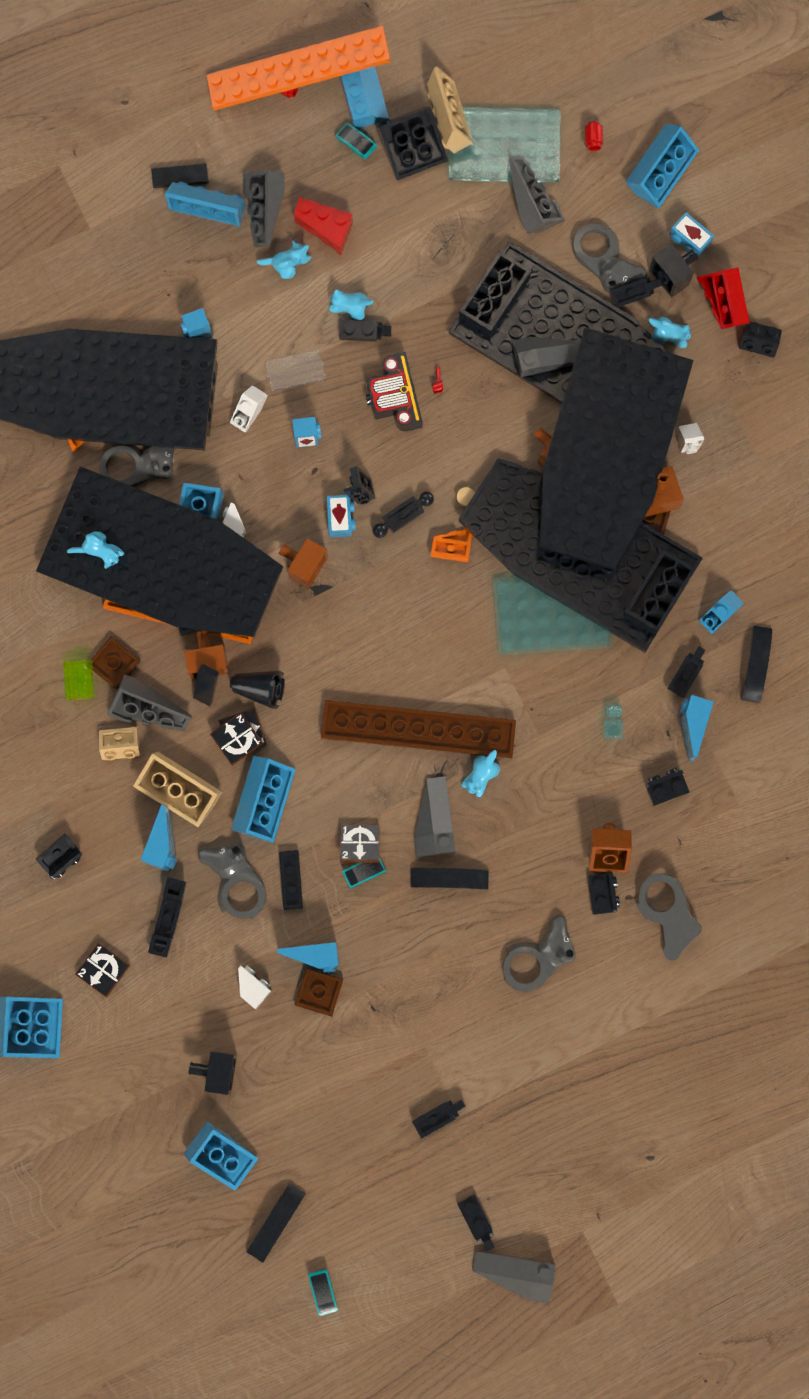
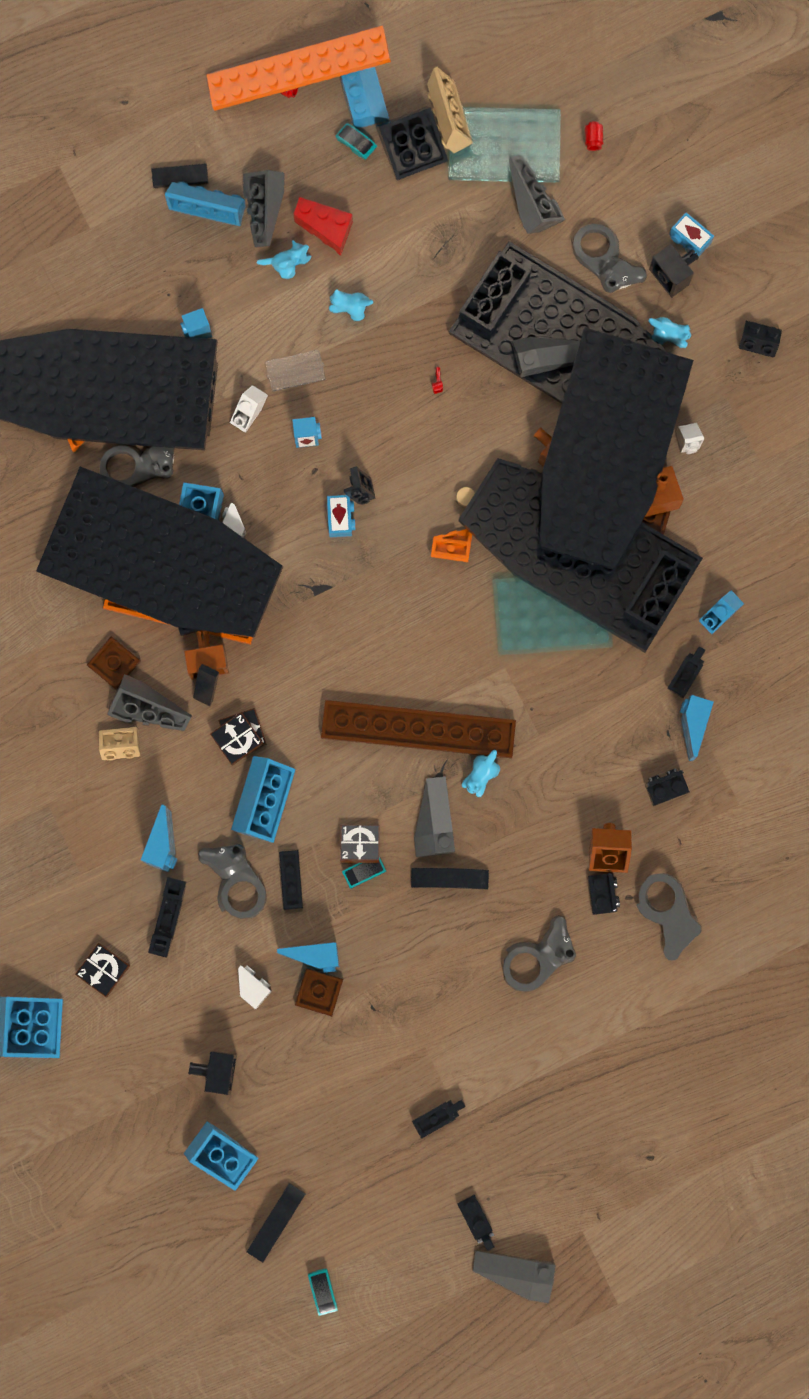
(59, 856): black bracket -> none
(78, 679): clear neon green plate -> none
(96, 545): medium azure animal -> none
(177, 789): tan slope -> none
(260, 687): black cone -> none
(305, 563): dark orange brick -> none
(363, 330): black hinge -> none
(395, 394): brick -> none
(403, 514): black plate -> none
(613, 728): clear light blue plate -> none
(633, 291): black hinge -> none
(662, 165): dark azure slope -> none
(726, 296): red wedge -> none
(757, 664): black slope -> none

